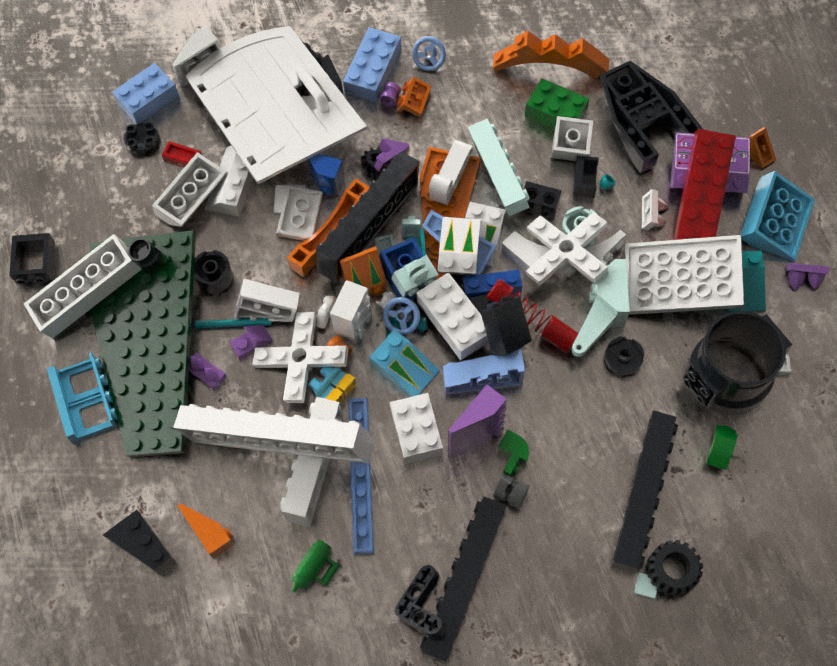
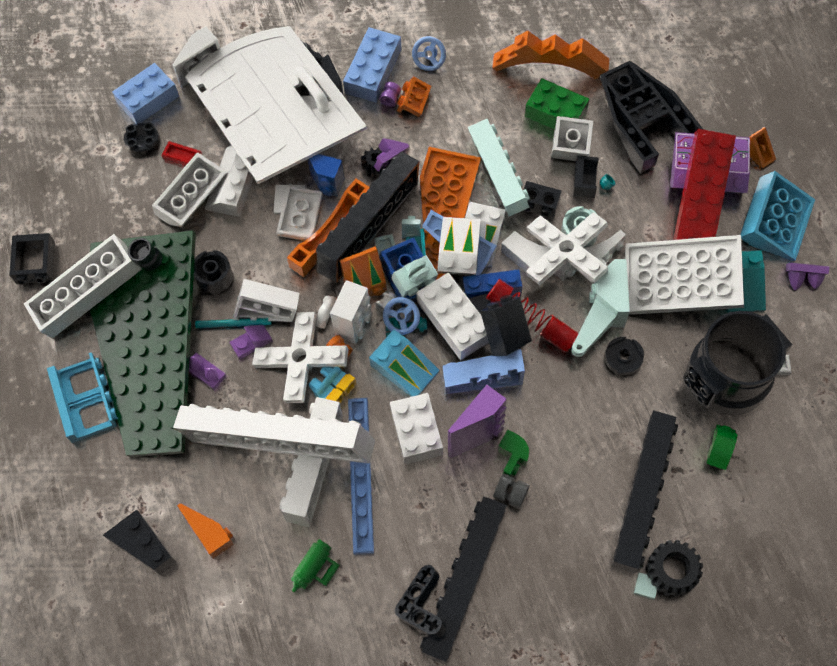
(444, 184): white beam -> none
(650, 206): white tile -> none

